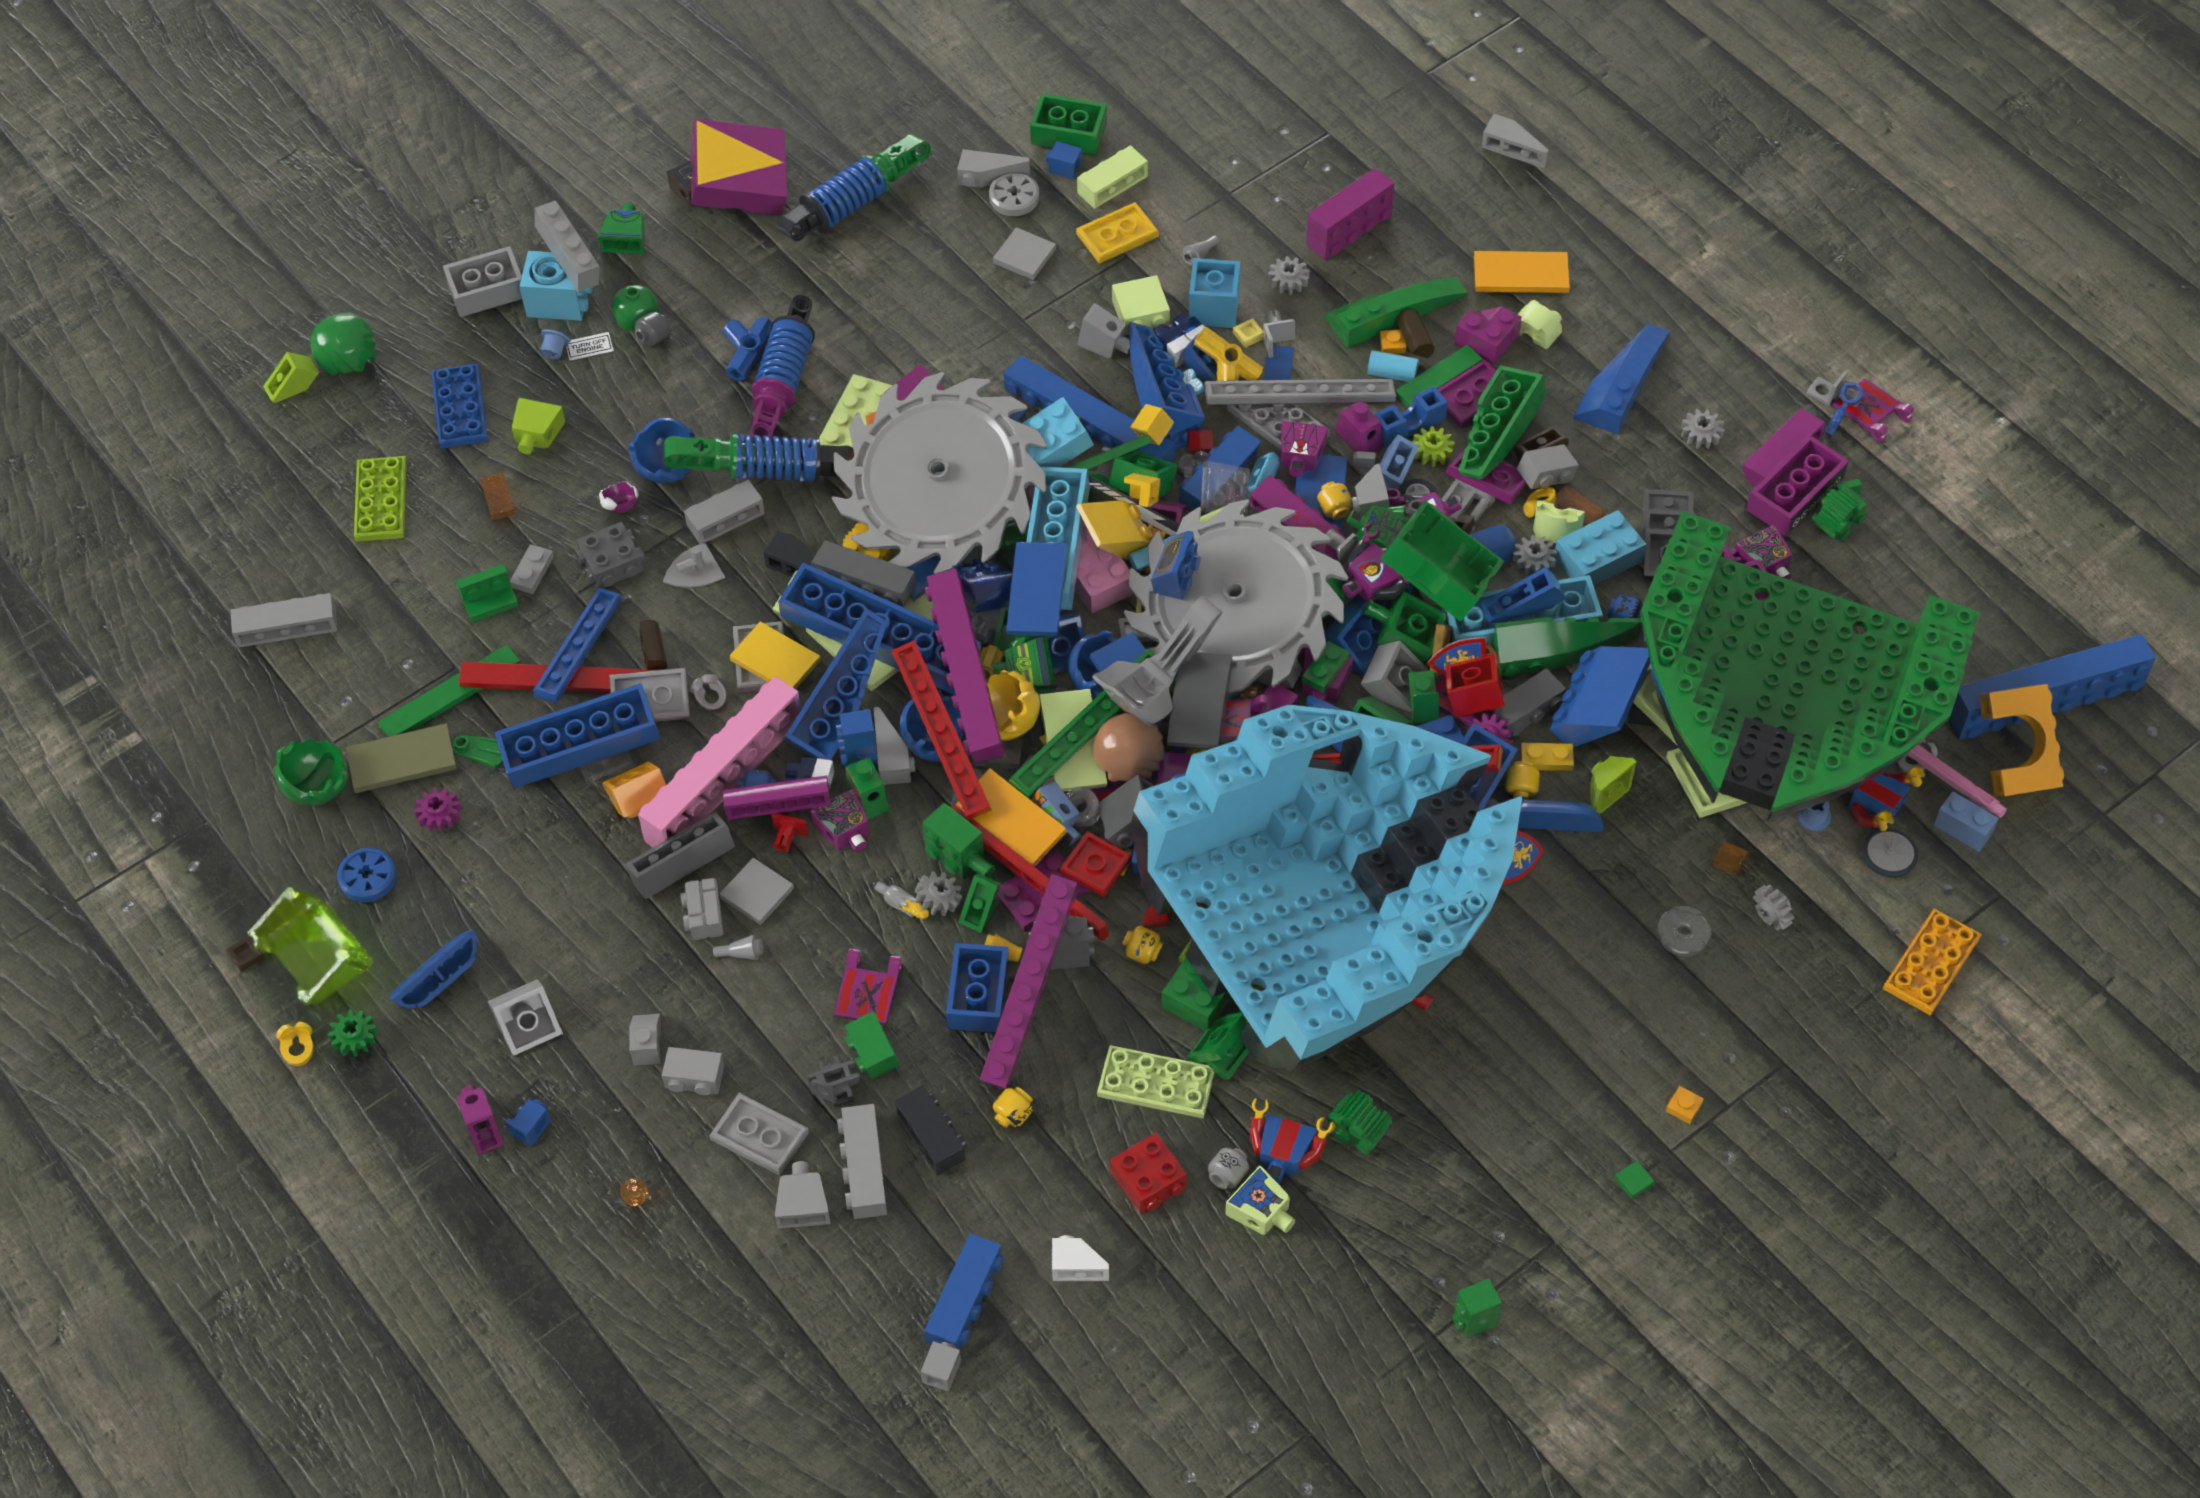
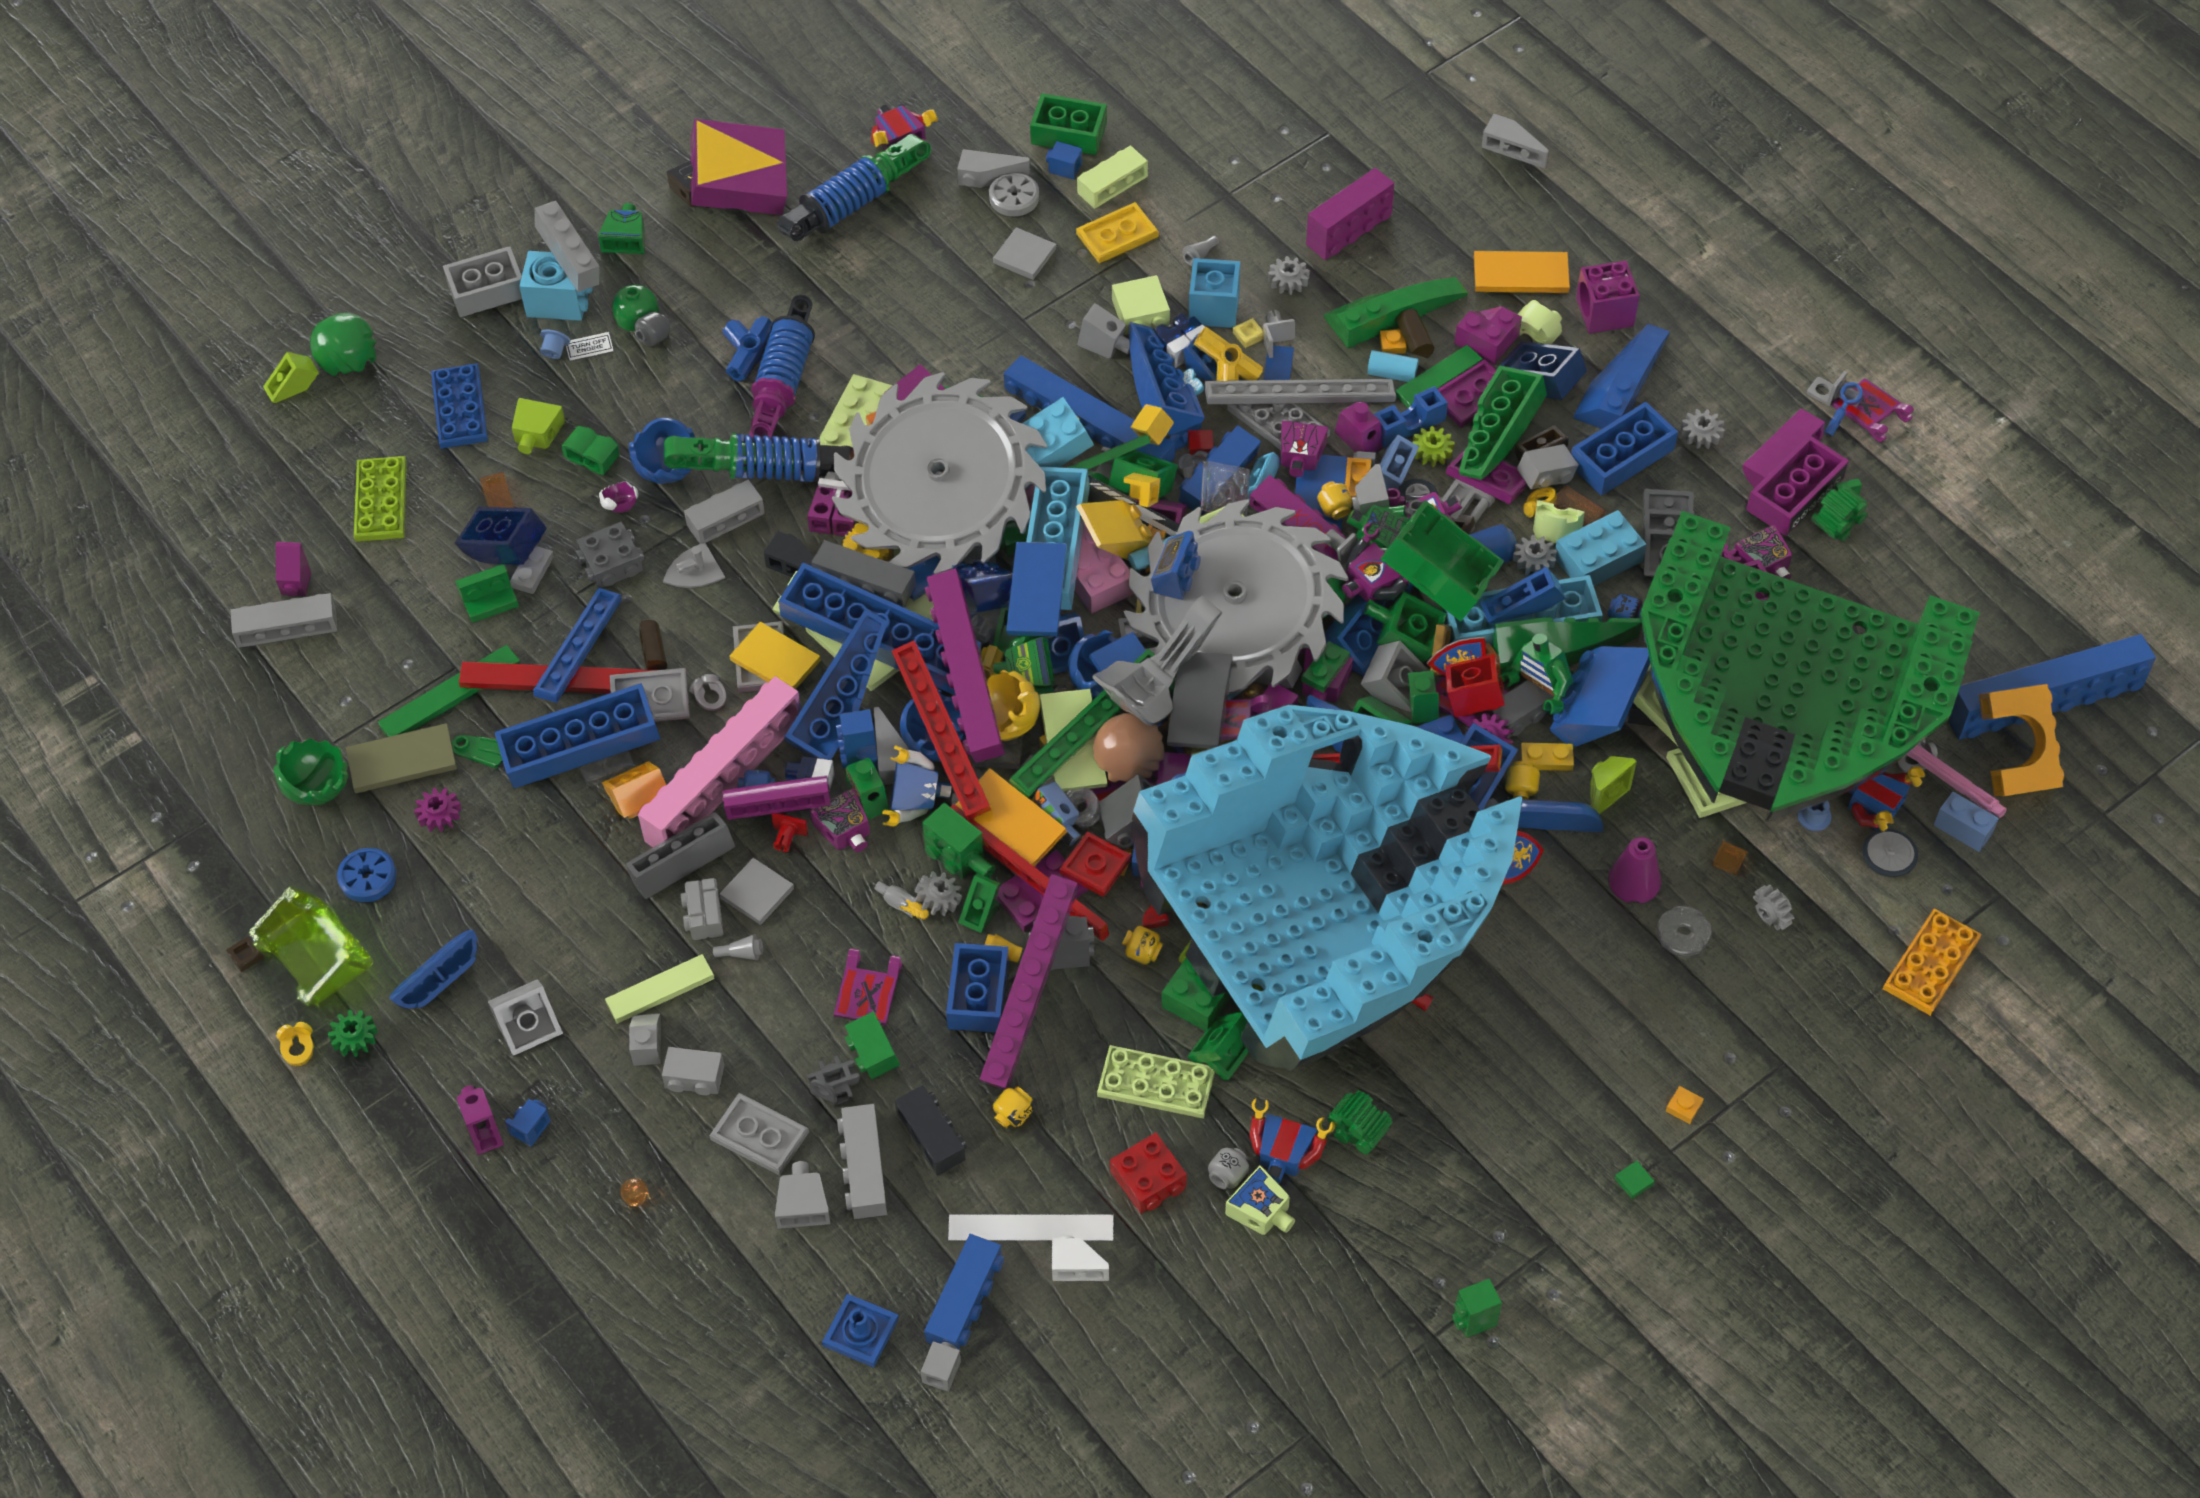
(291, 569): none -> magenta slope
(501, 535): none -> clear blue brick
(590, 450): none -> green brick
(659, 988): none -> yellowish green tile
(824, 513): none -> magenta hips
(860, 1330): none -> blue plate
(897, 123): none -> torso
(914, 787): none -> torso
(1031, 1227): none -> white sticker
(1355, 471): none -> light orange plate
(1545, 667): none -> green torso
(1558, 364): none -> dark blue slope
(1607, 296): none -> magenta brick
(1624, 448): none -> blue brick
(1636, 872): none -> magenta cone

